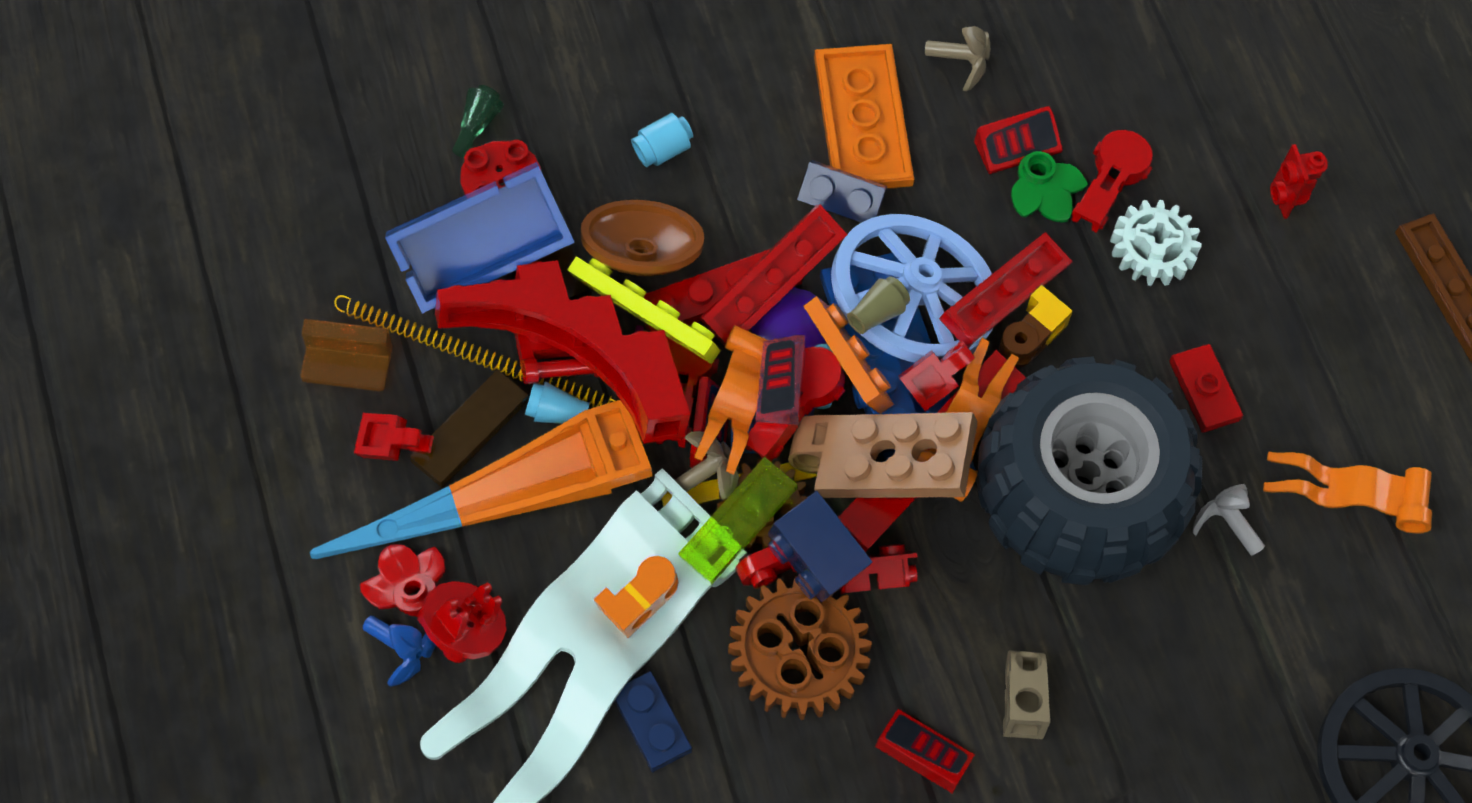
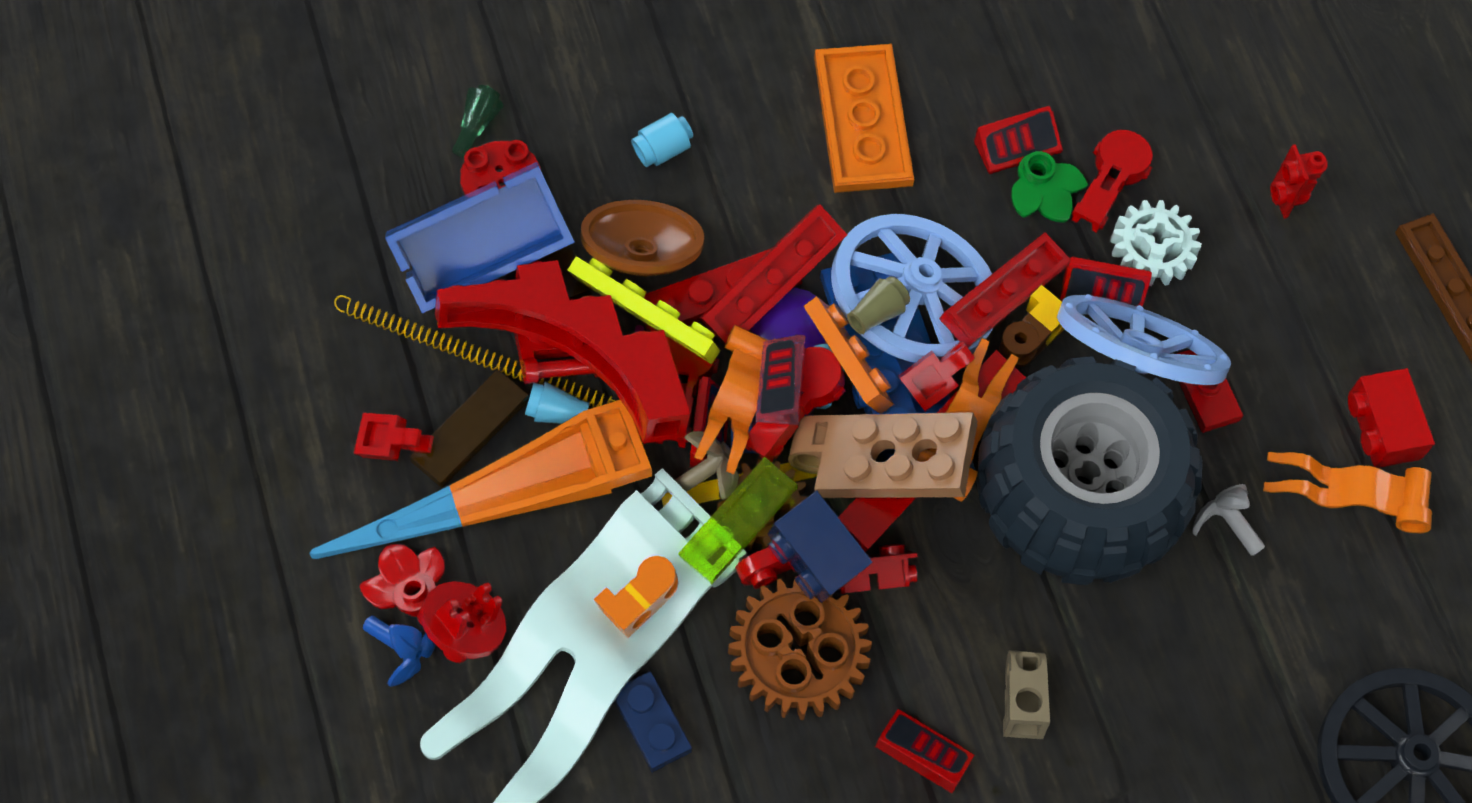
(345, 355): clear orange panel -> none
(841, 192): plate -> none
(974, 51): dark tan plant -> none
(1105, 281): none -> slope
(1139, 348): none -> light blue wheel
(1390, 418): none -> red piece

